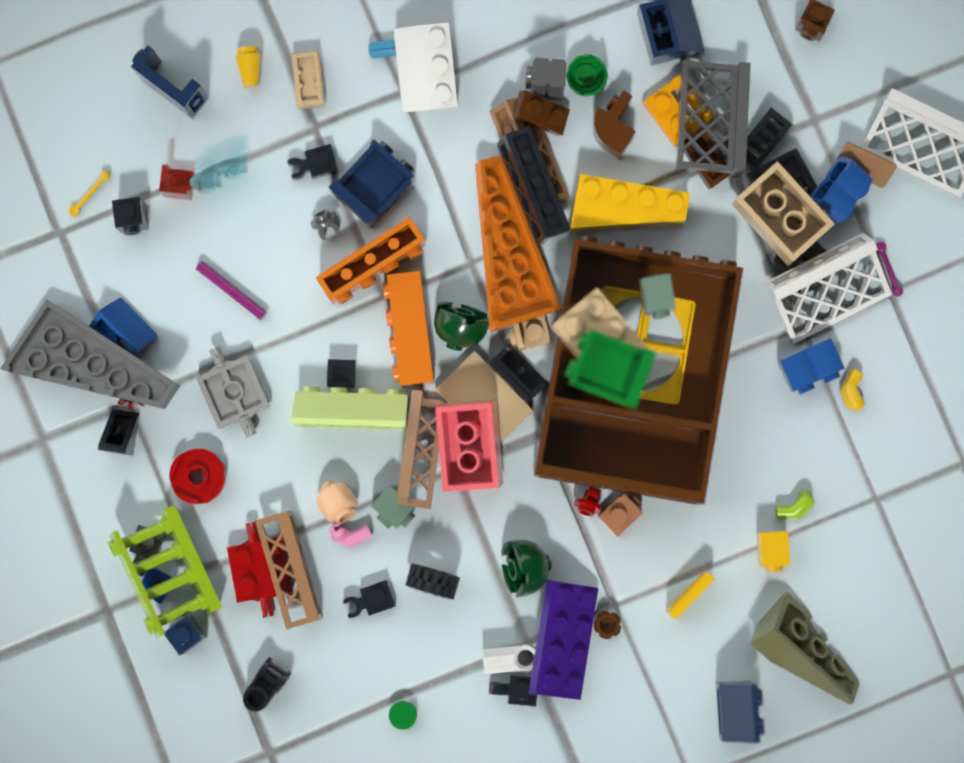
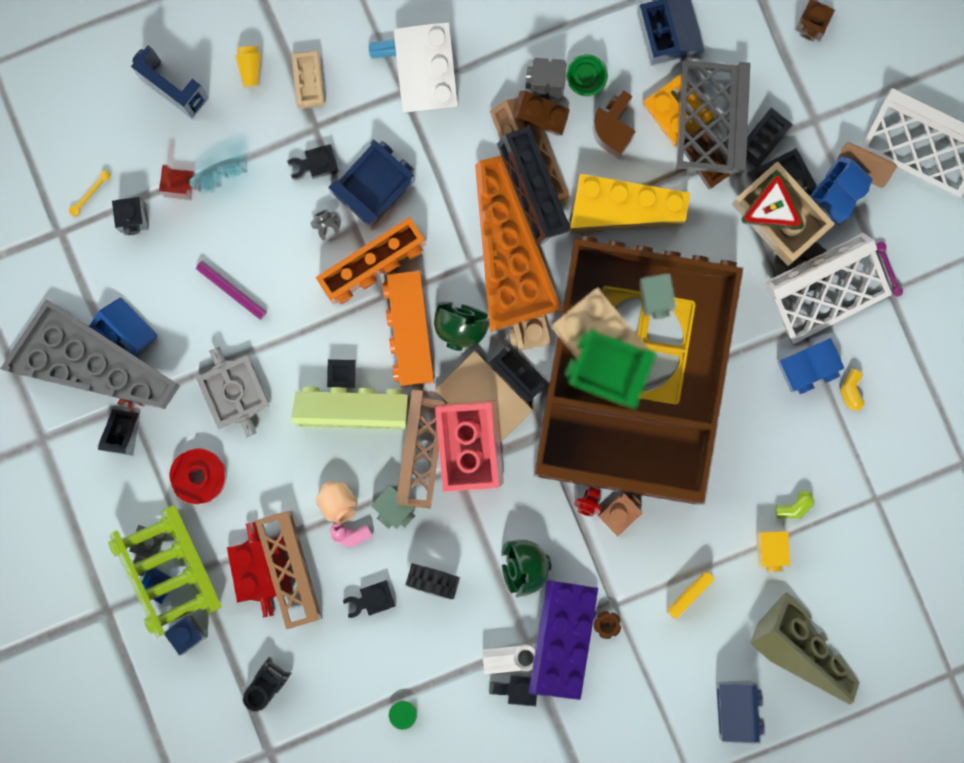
(774, 207): none -> piece

